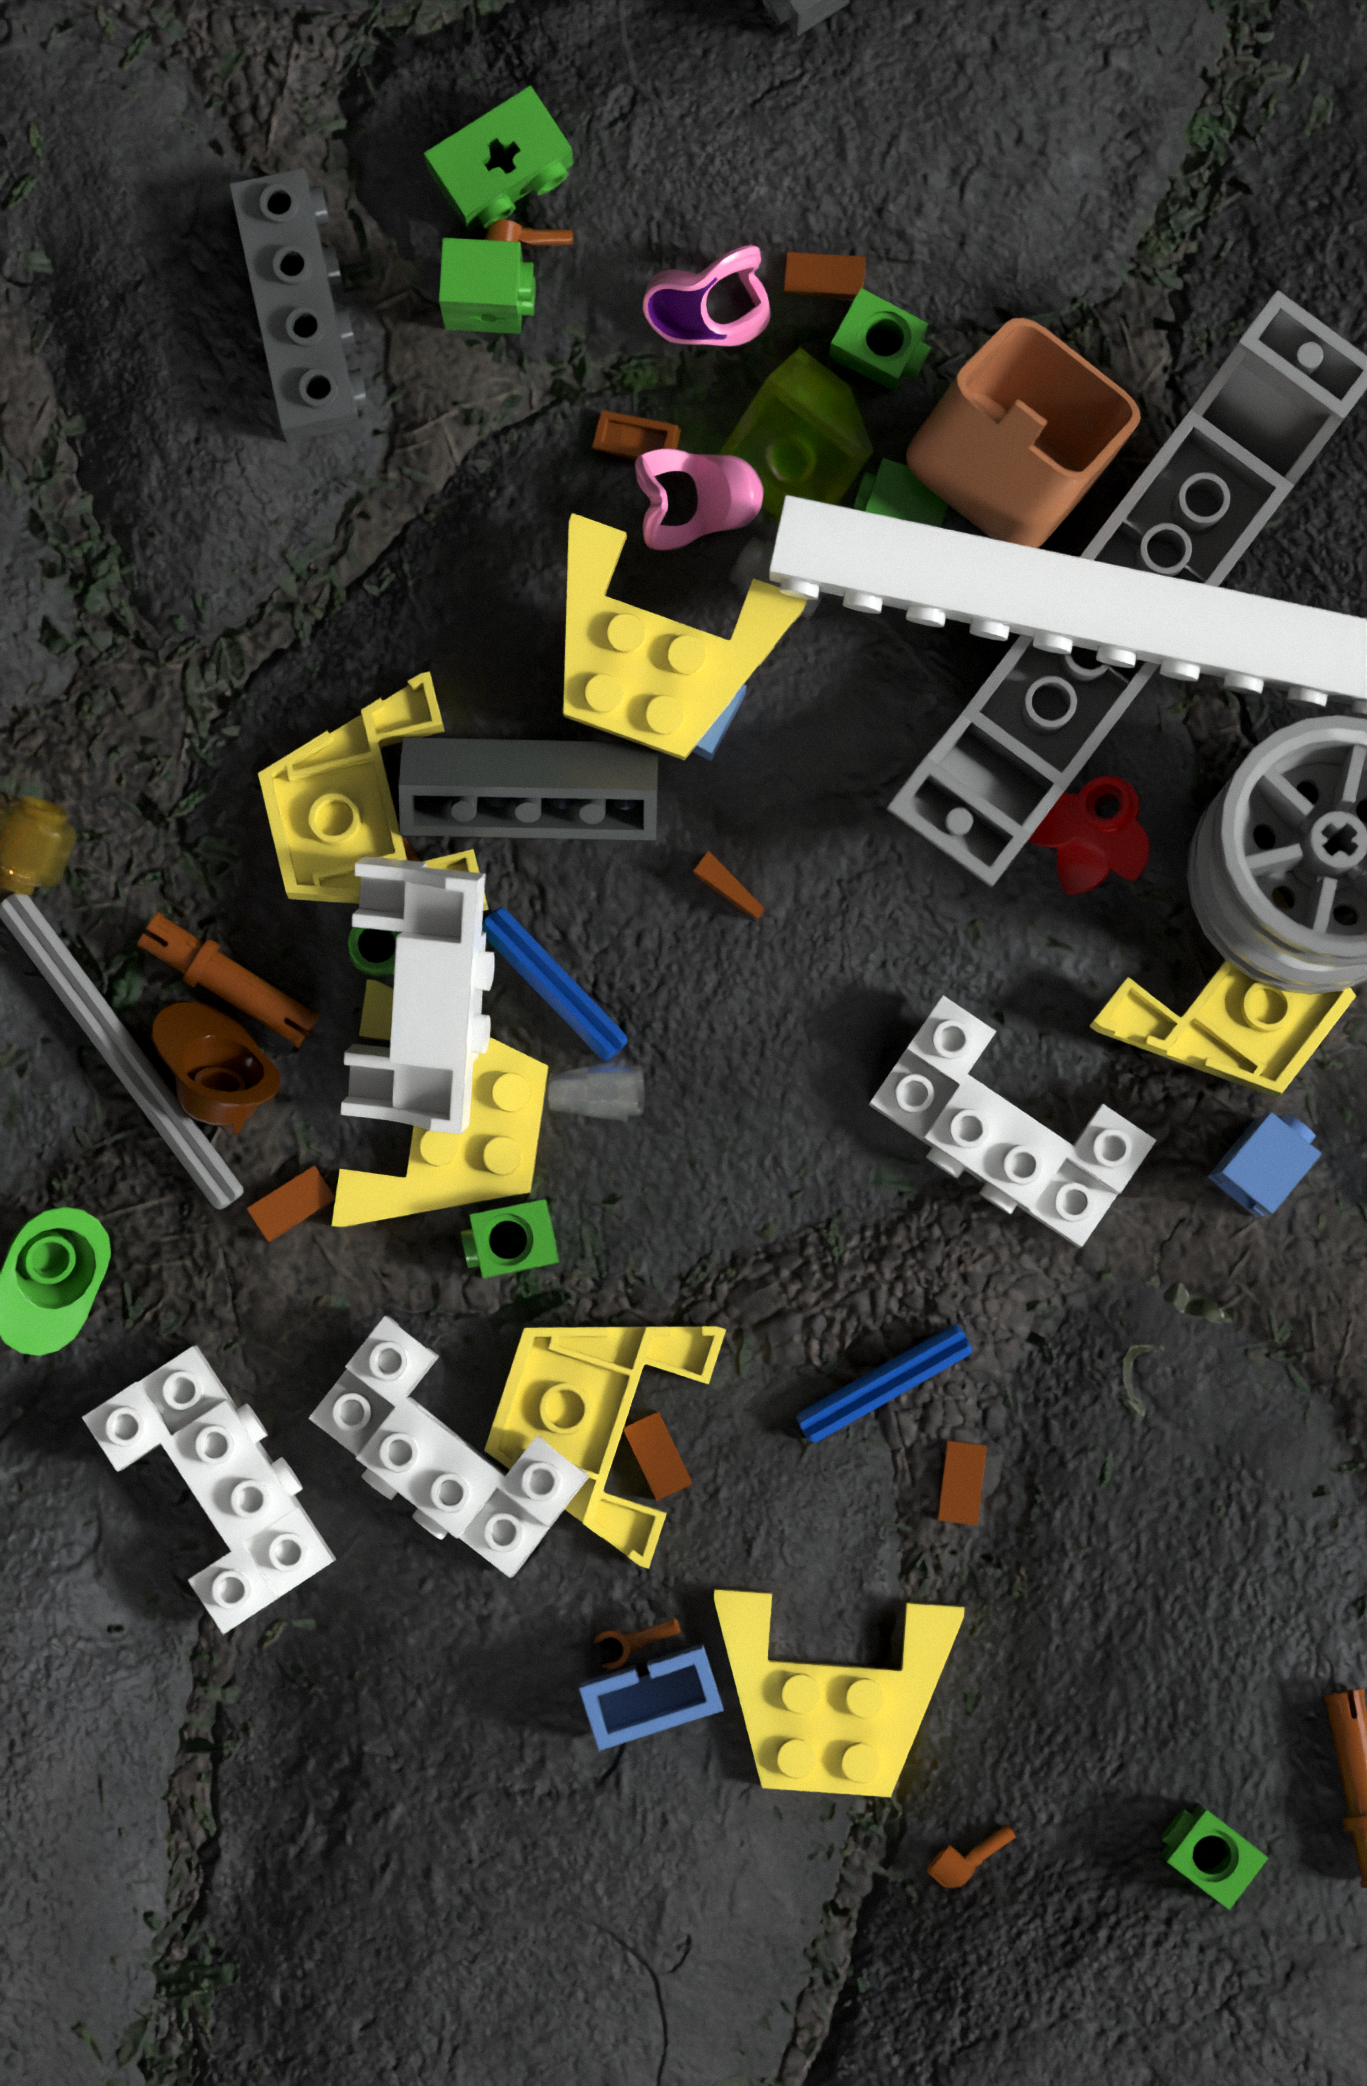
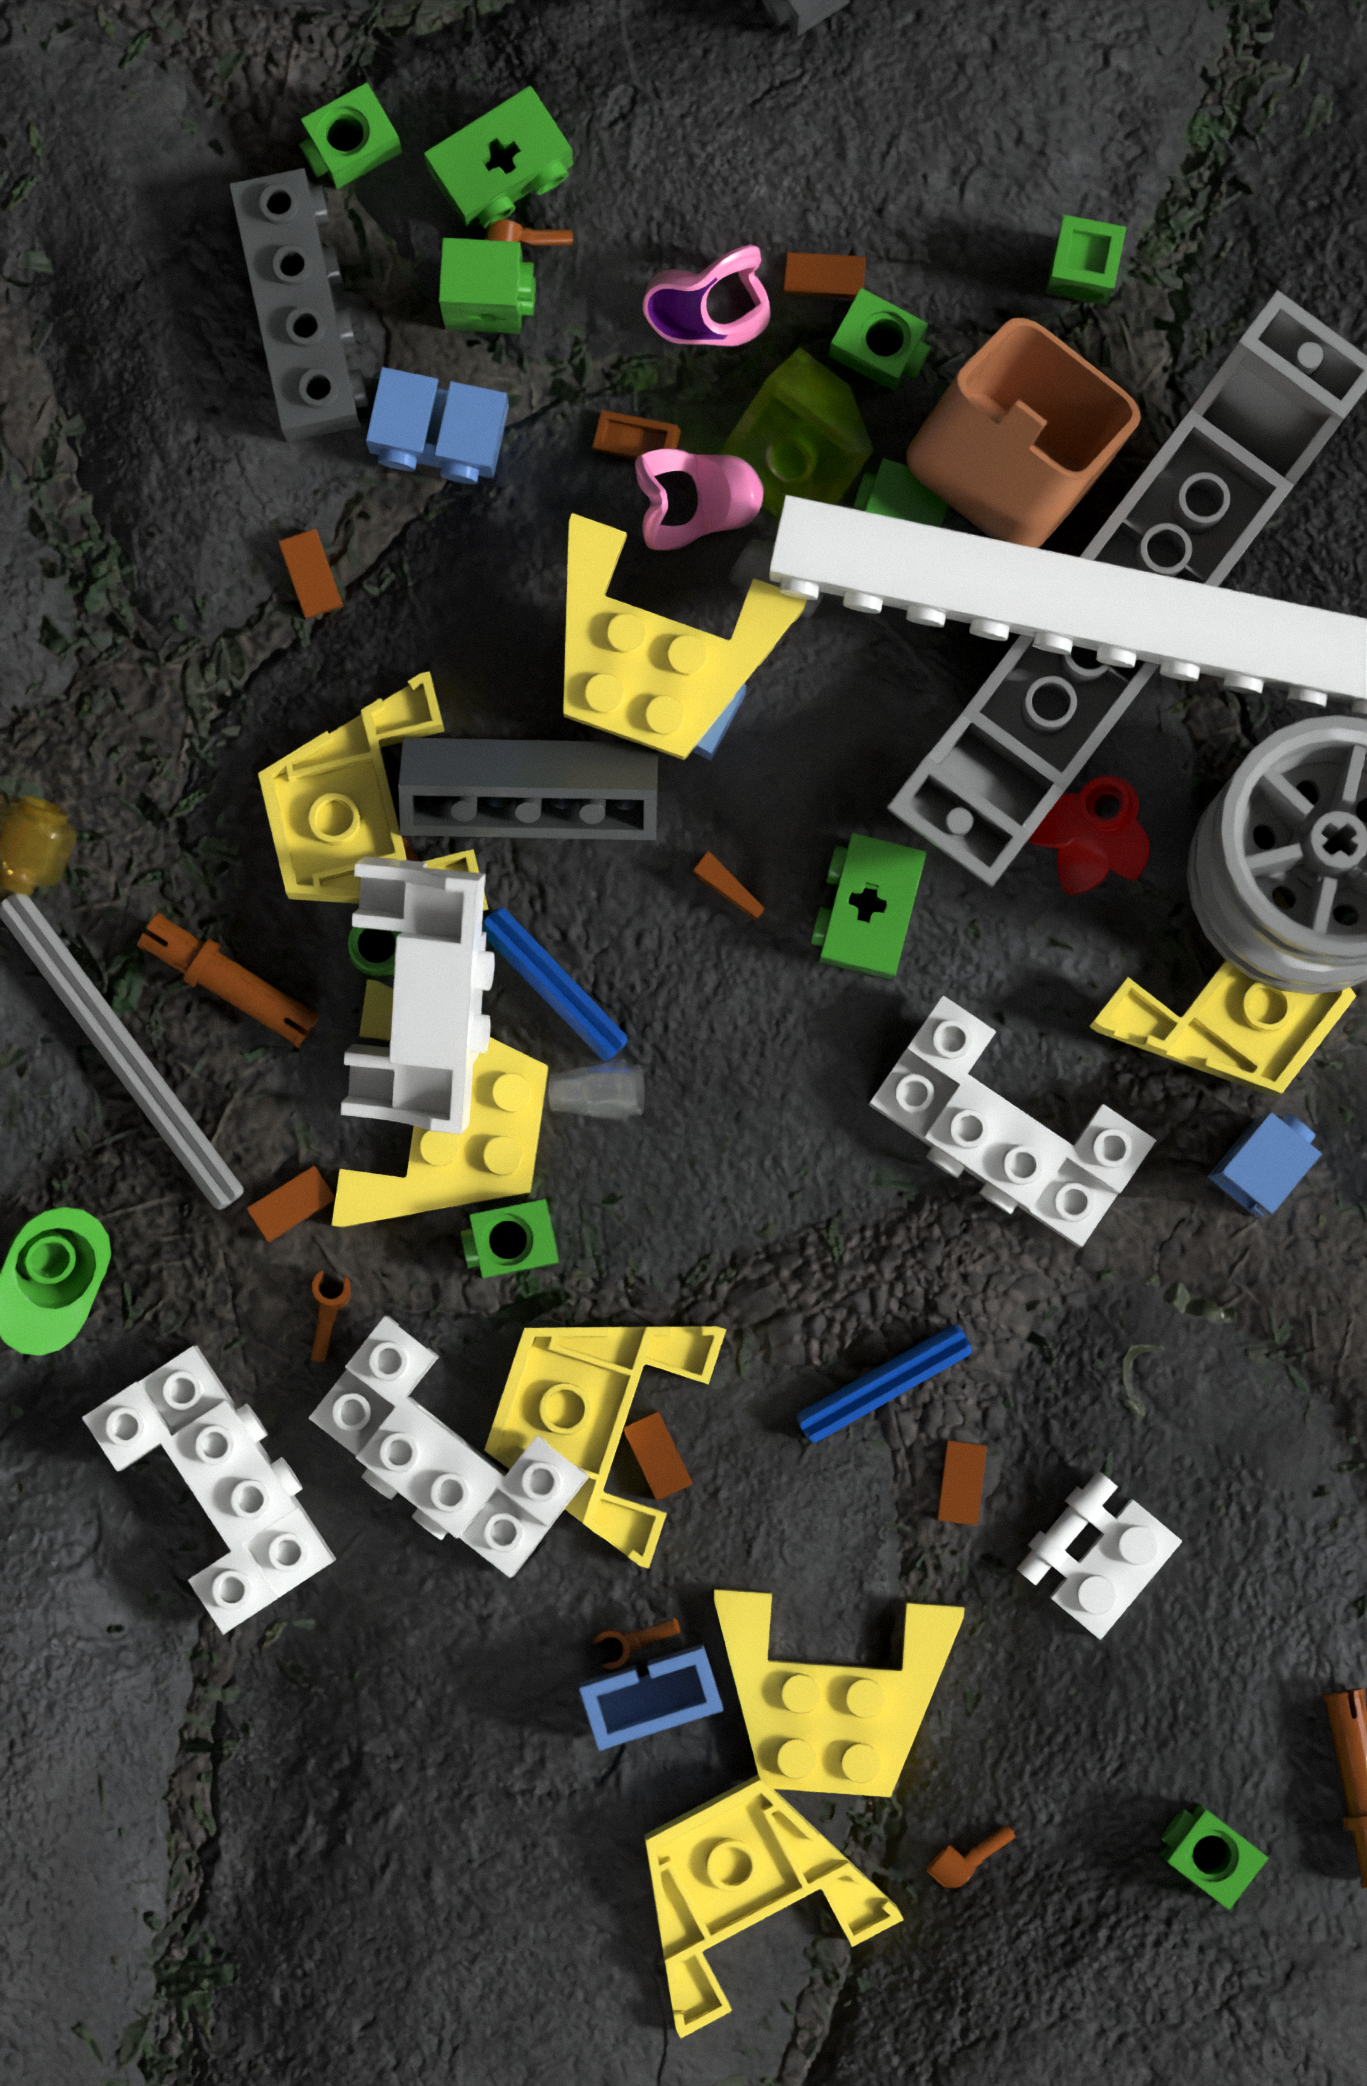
(214, 1063): reddish brown piece -> none
(311, 573): none -> dark orange piece
(326, 1316): none -> dark orange hand
(355, 110): none -> bright green brick
(436, 426): none -> medium blue piece
(731, 1869): none -> light yellow wing
(894, 876): none -> bright green brick
(1085, 260): none -> bright green brick
(1113, 1568): none -> white plate

